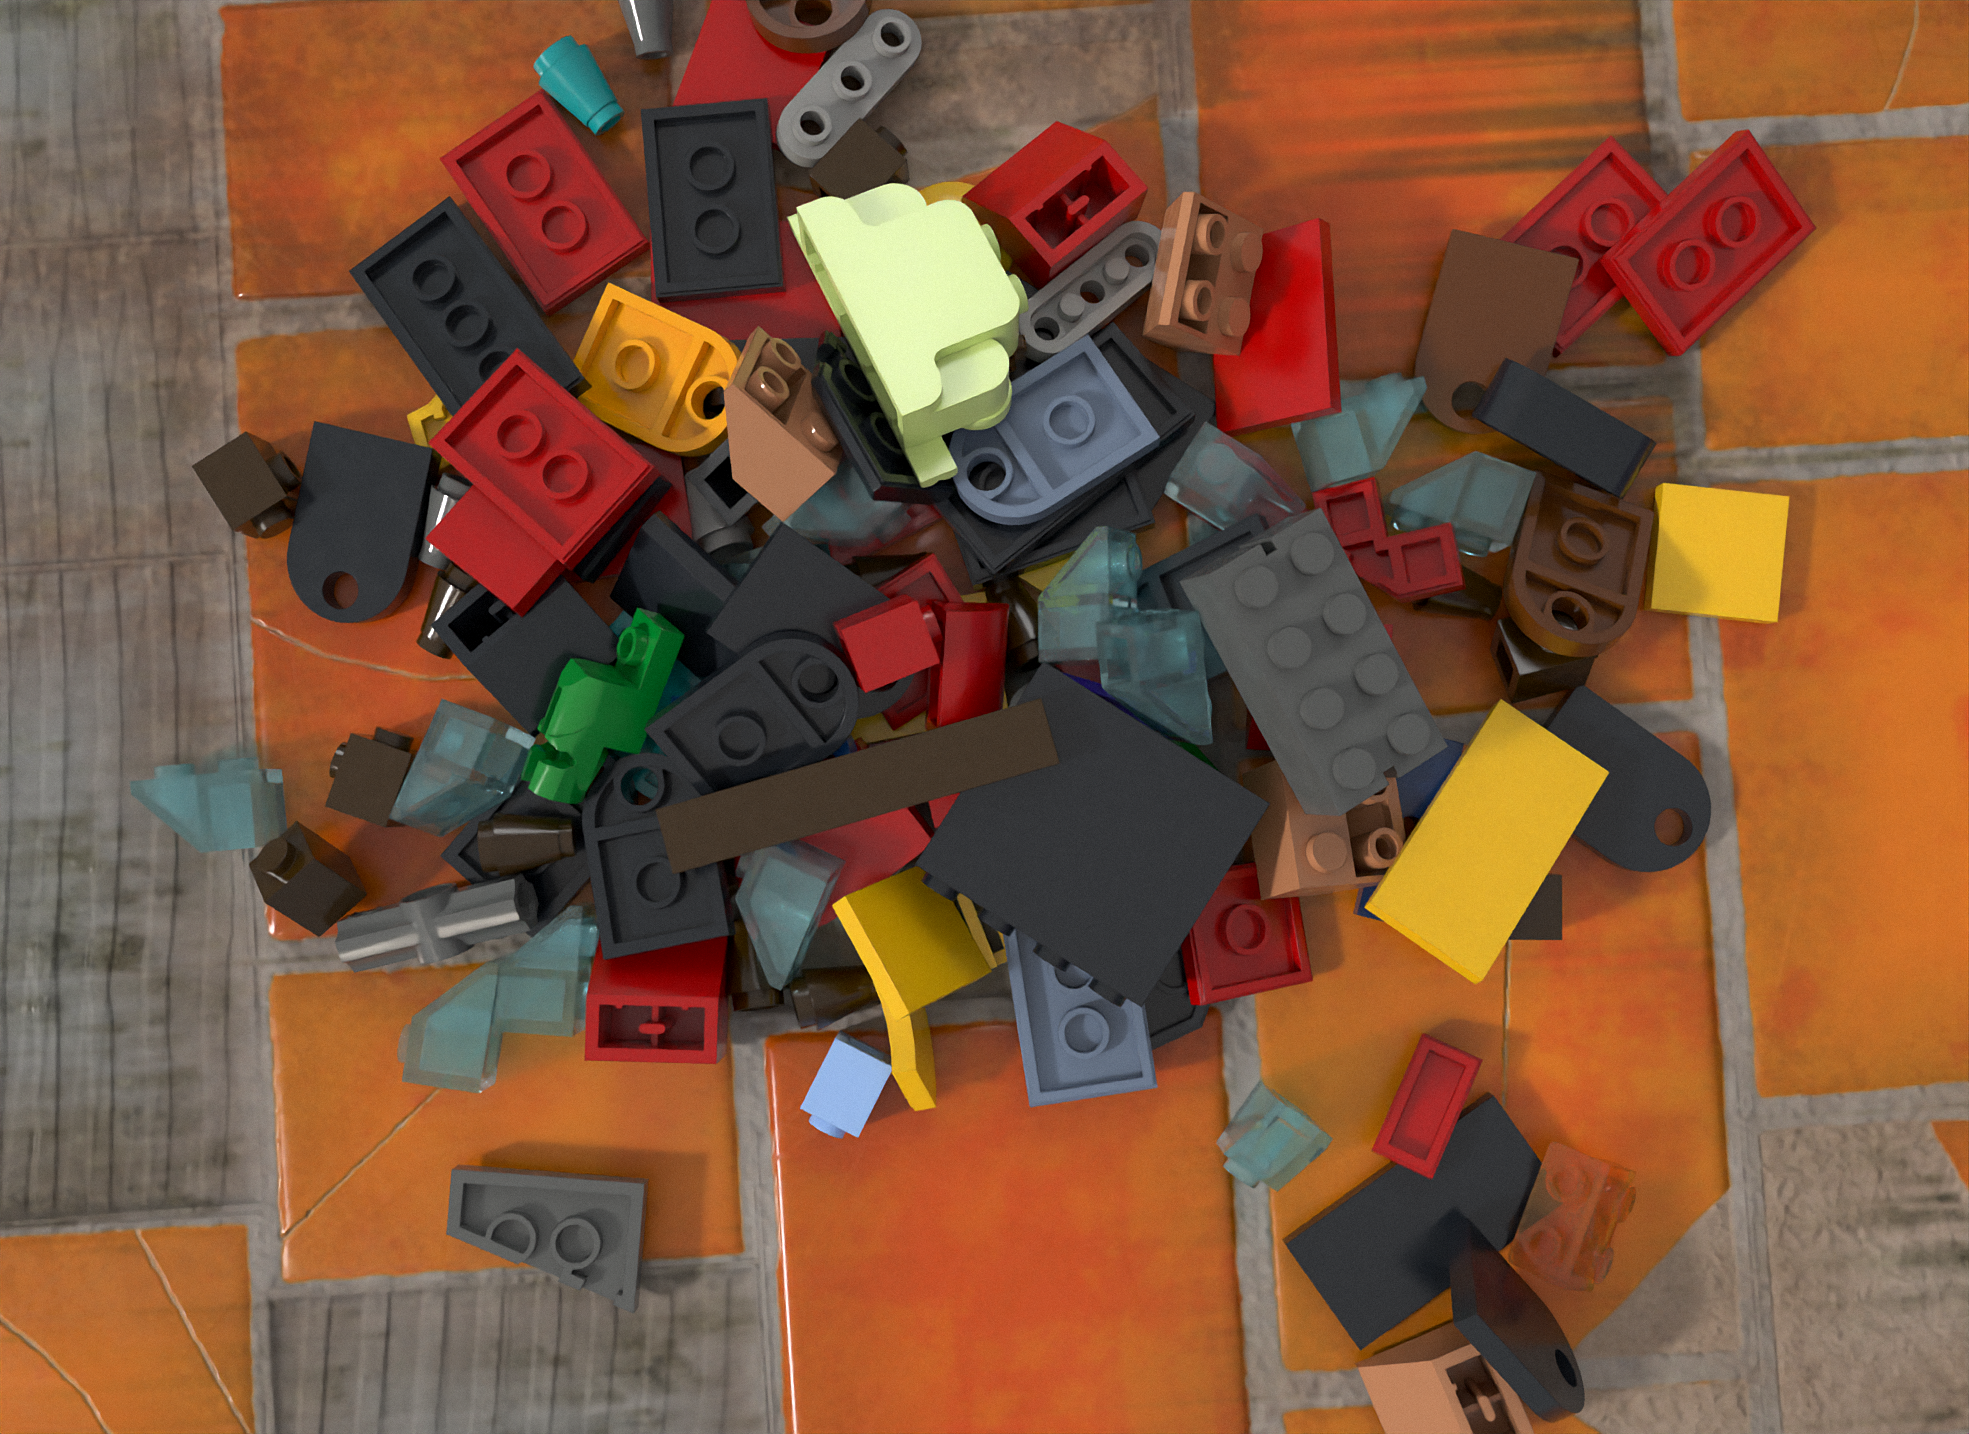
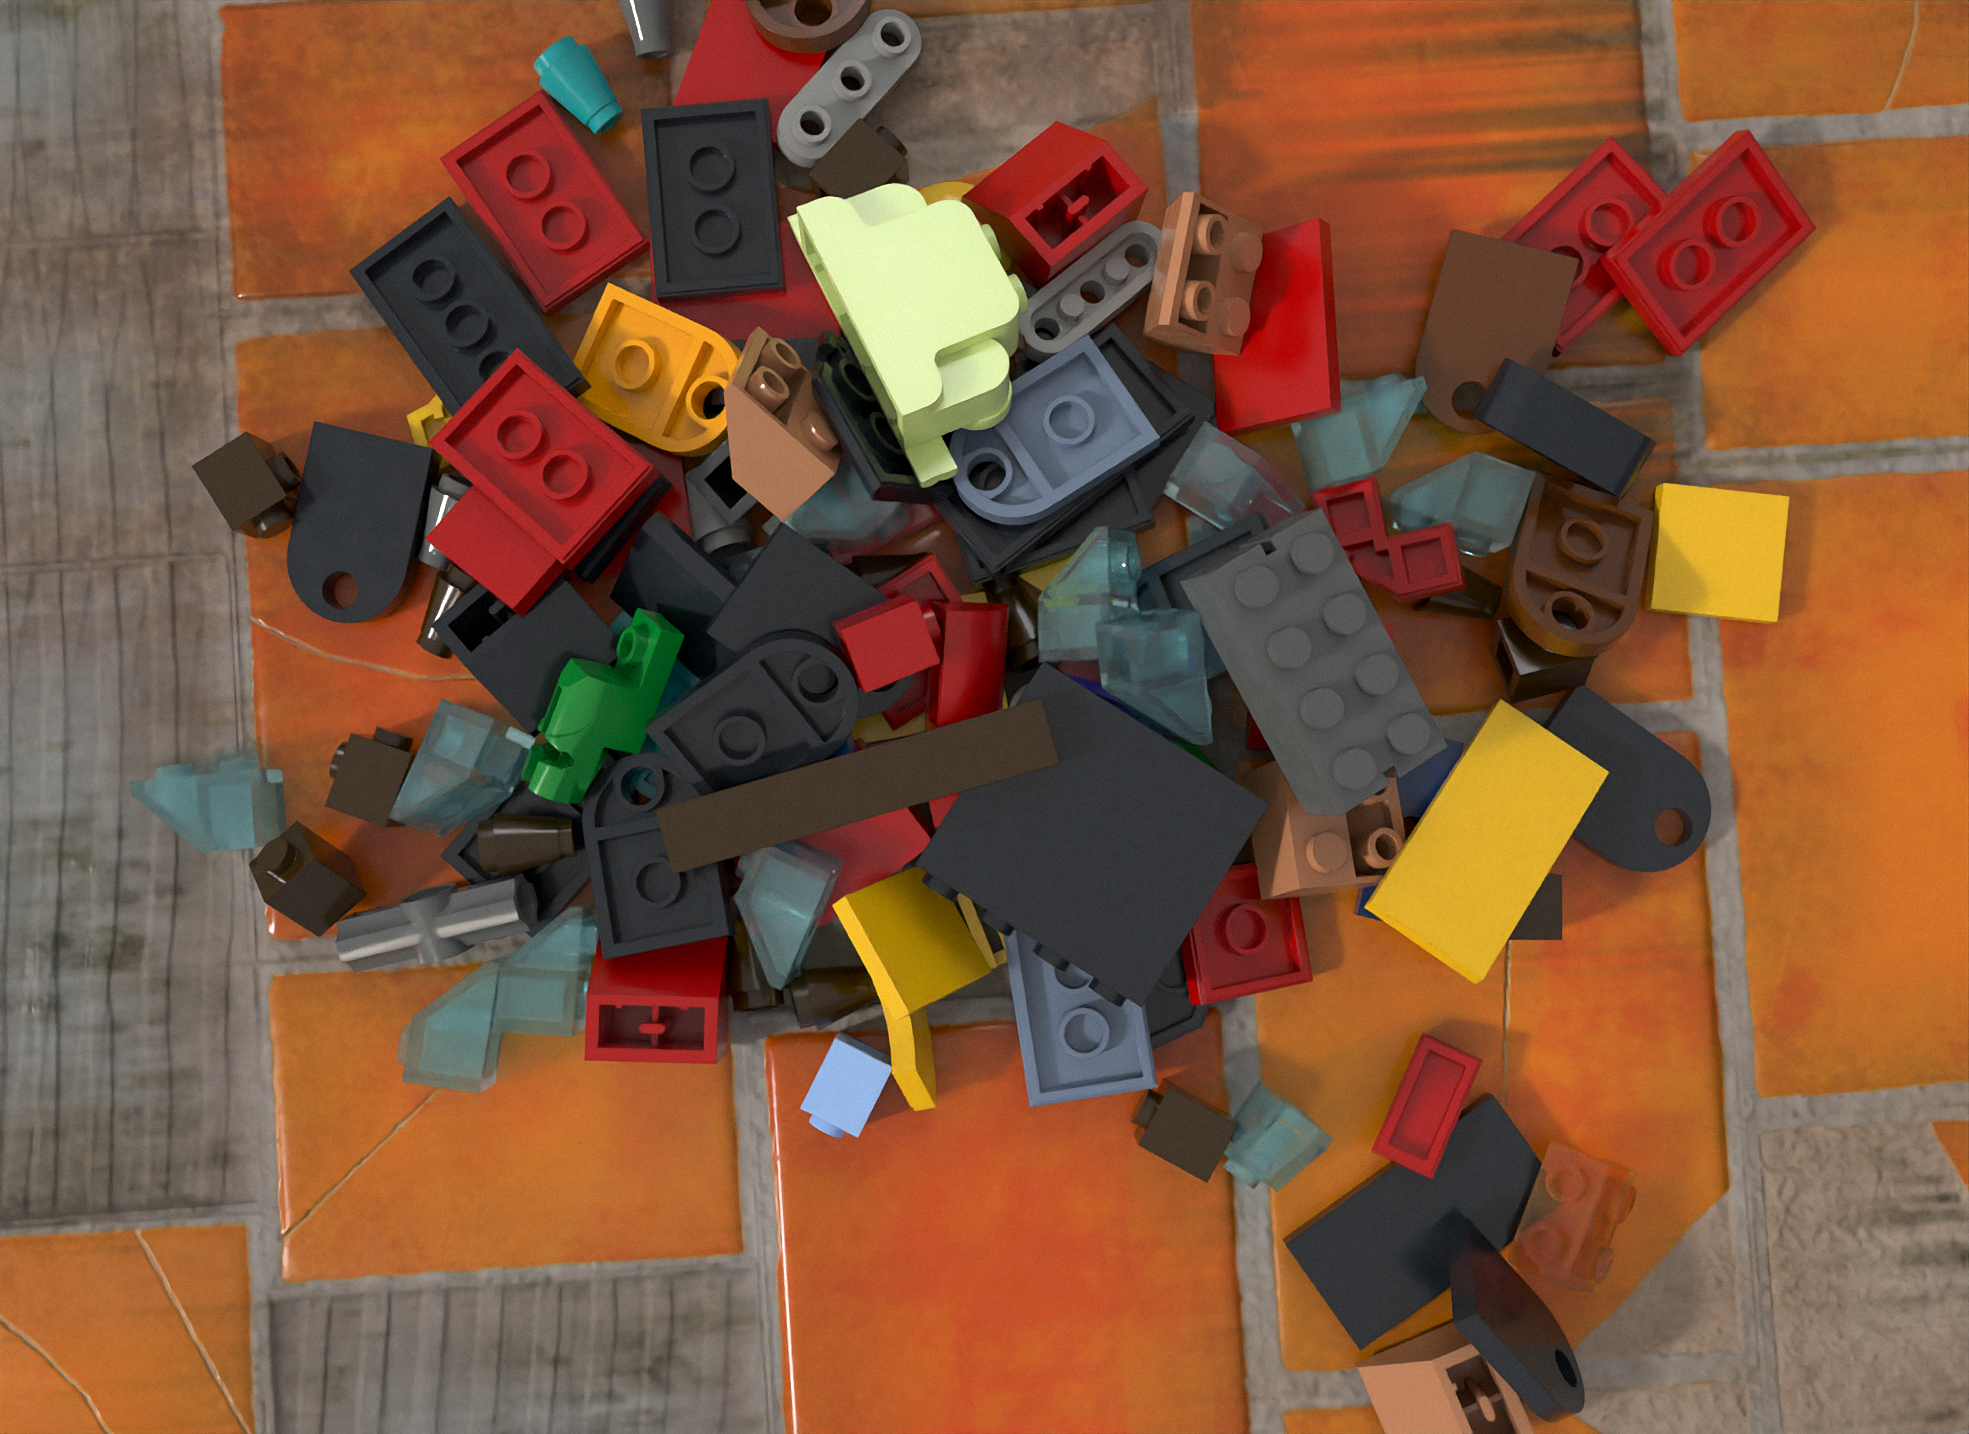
(560, 1222): dark grey wing -> none
(1182, 1129): none -> dark brown brick

